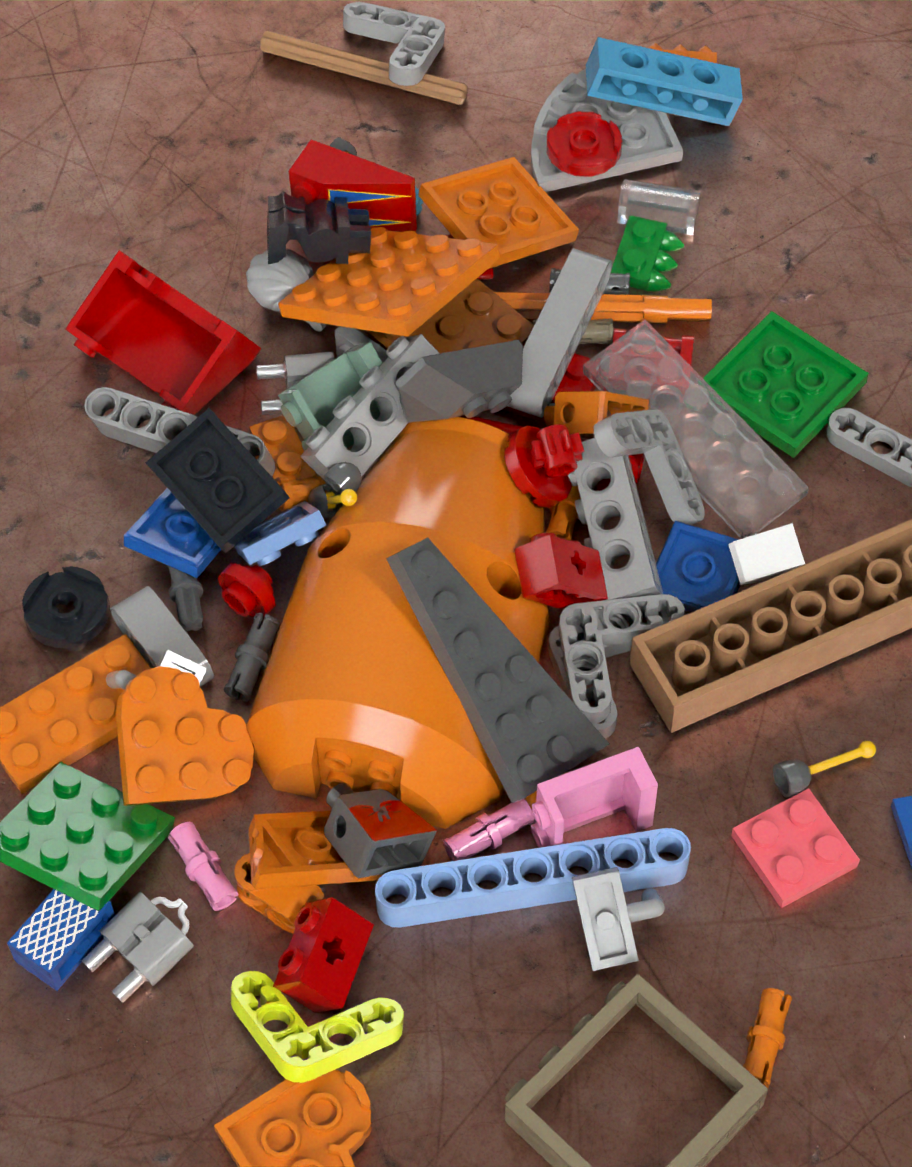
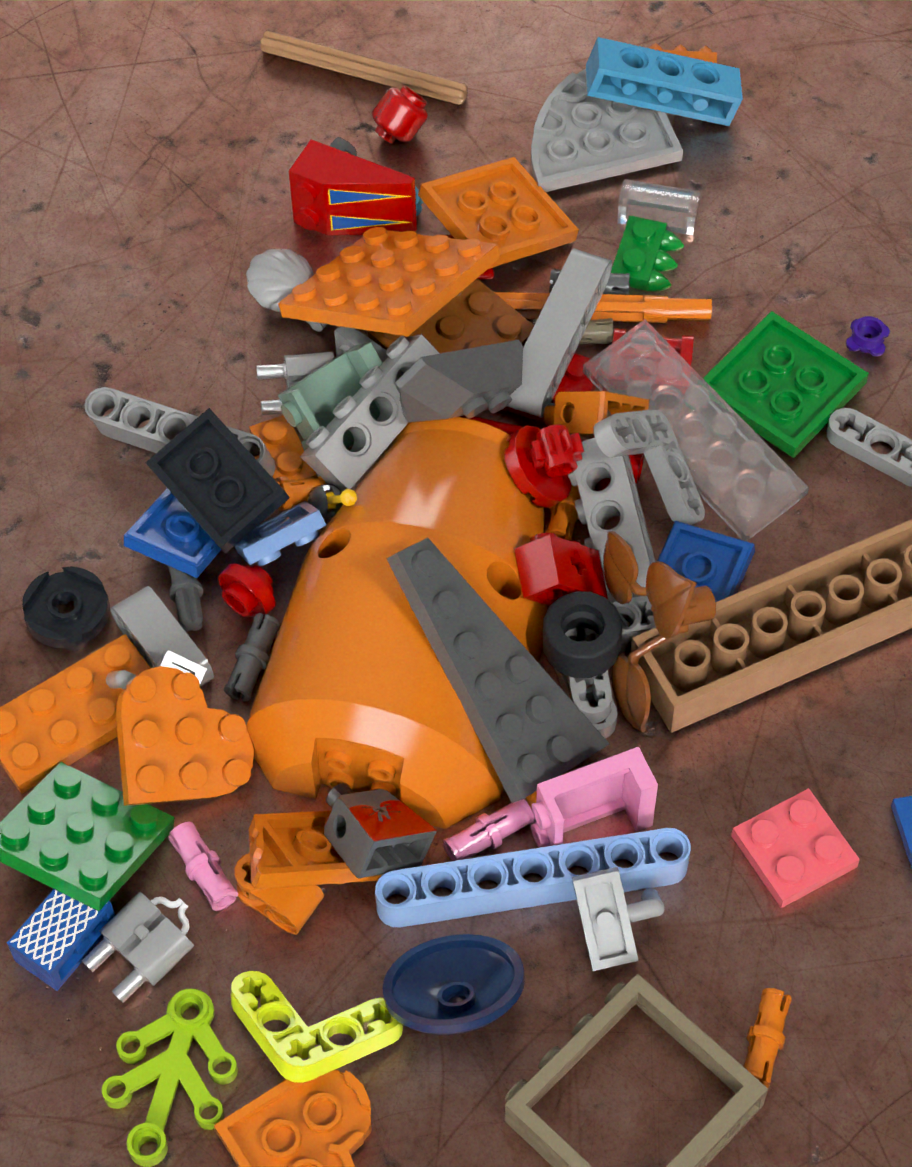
(160, 336): red windscreen -> none
(170, 1068): none -> lime plant
(321, 228): black hips -> none
(323, 955): red brick -> none
(343, 477): dark grey hinge -> none
(399, 114): none -> red head
(417, 37): light grey beam -> none
(453, 984): none -> dark blue dish
(584, 144): red tile -> none
(586, 611): none -> black tyre
(674, 607): none -> dark orange plant
(766, 554): white slope -> none
(794, 775): dark grey hinge -> none
(871, 328): none -> dark purple plate

